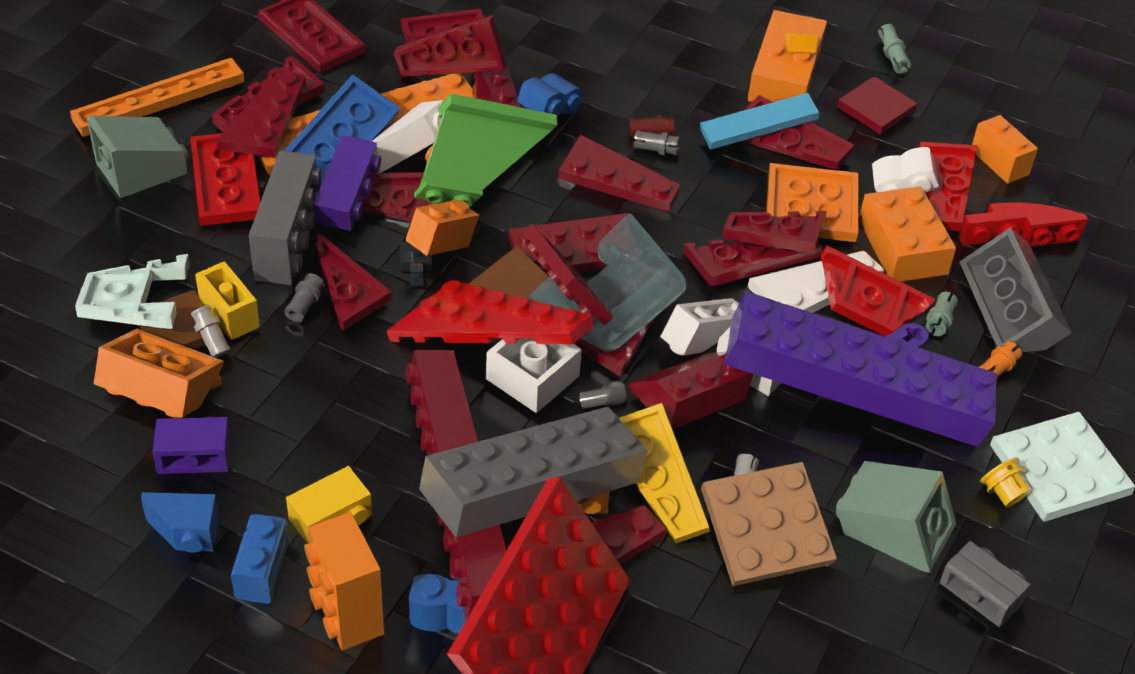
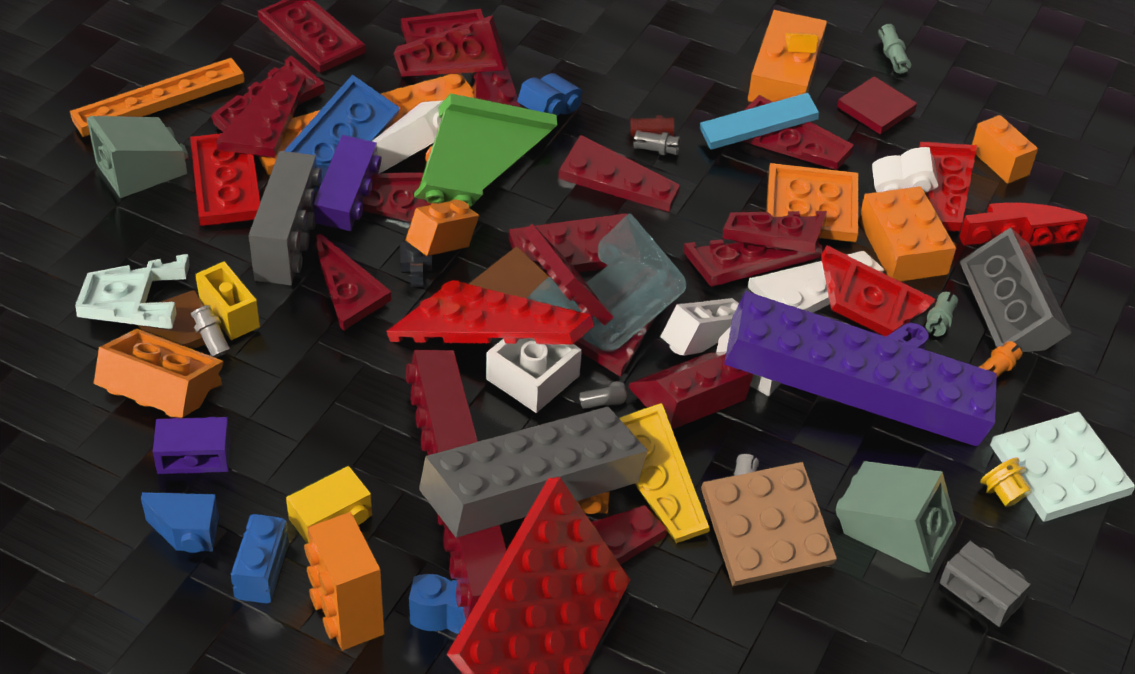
(306, 294): dark grey pin -> none

